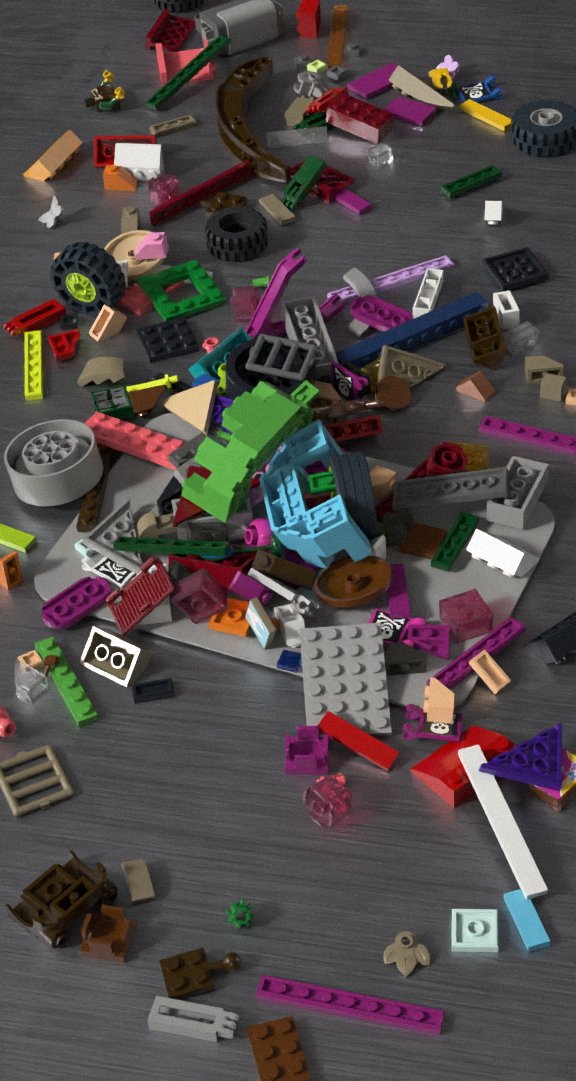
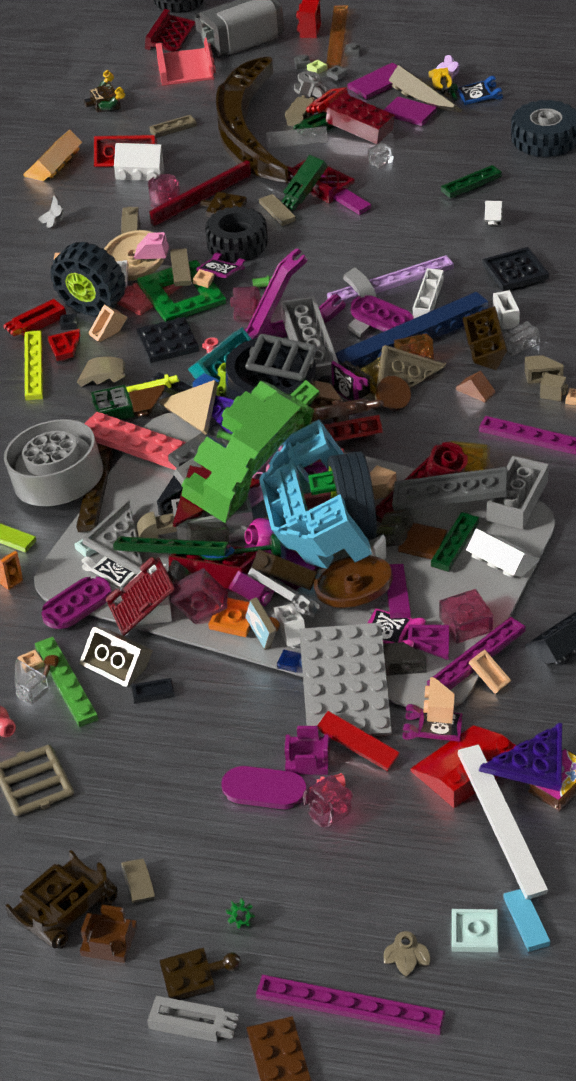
(119, 179): orange slope -> none
(180, 267): none -> dark tan tile
(187, 73): dark green plate -> none
(203, 278): none -> light nougat tile
(221, 268): none -> flag
(263, 787): none -> magenta tile
(419, 345): none -> clear orange brick
(486, 114): yellow tile -> none

